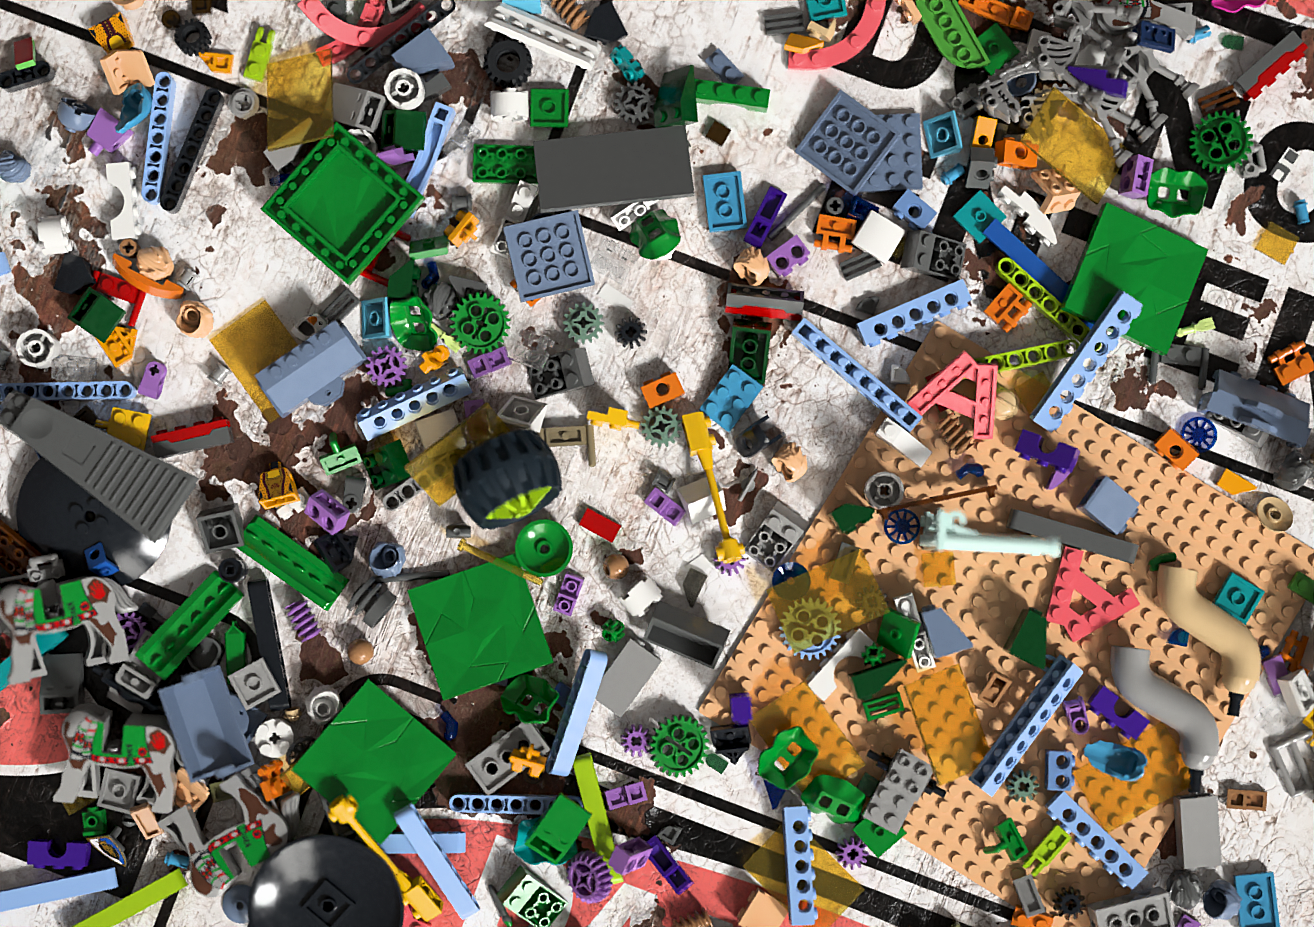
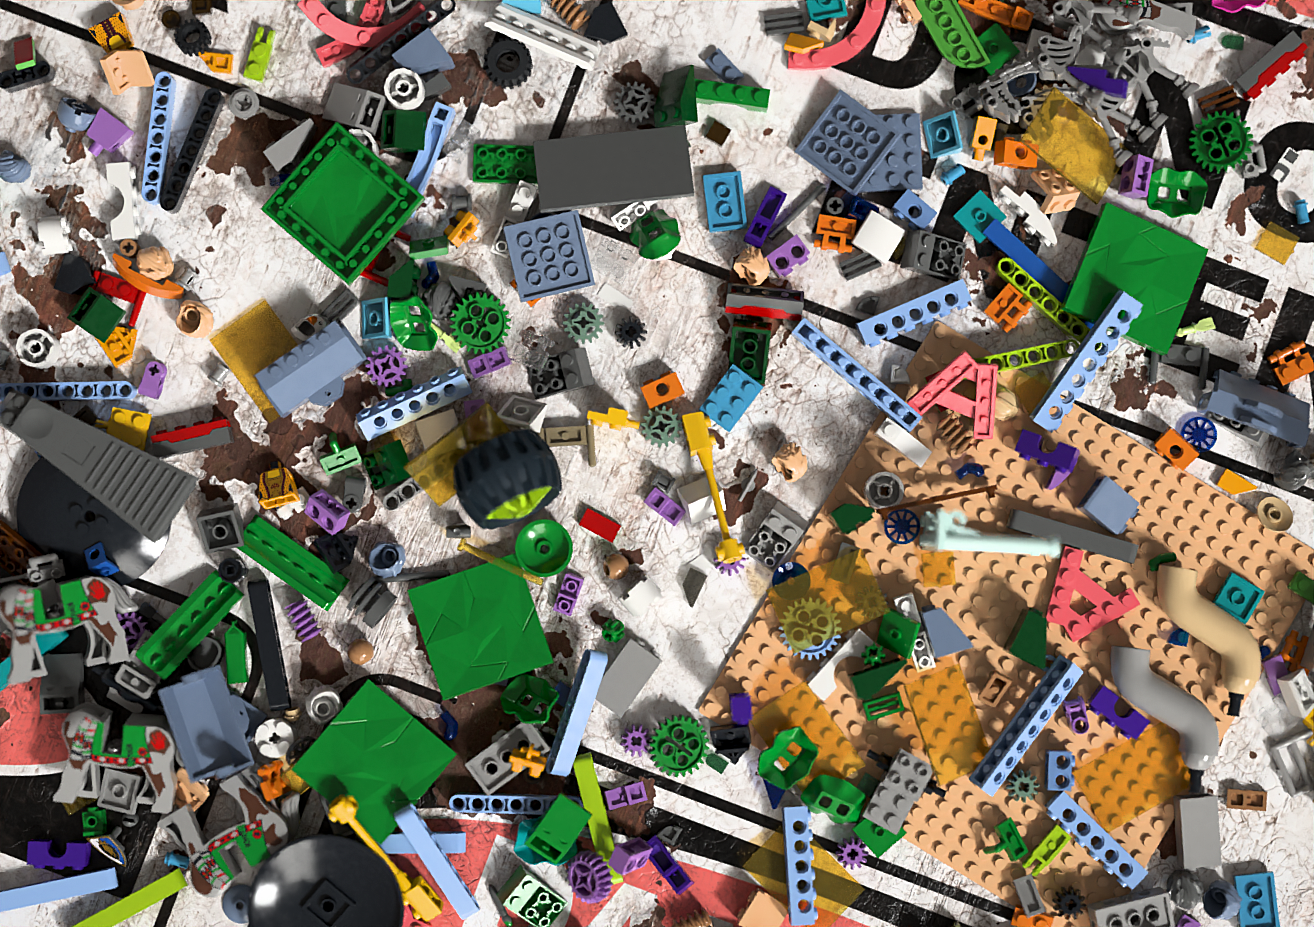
(74, 368): clear brick -> none
(136, 107): dark azure hair -> none
(146, 820): tile -> none
(217, 793): olive tile -> none
(254, 683): light grey plate -> none
(300, 100): clear yellow piece -> none
(395, 156): medium lavender slope -> none
(434, 359): light orange hips -> none
(509, 105): white brick -> none
(549, 108): green plate -> none
(621, 57): teal hinge -> none
(686, 634): dark grey piece -> none
(757, 438): black piece -> none
(980, 167): dark grey brick -> none
(1116, 760): dark azure hair -> none
(1155, 36): dark blue bracket -> none

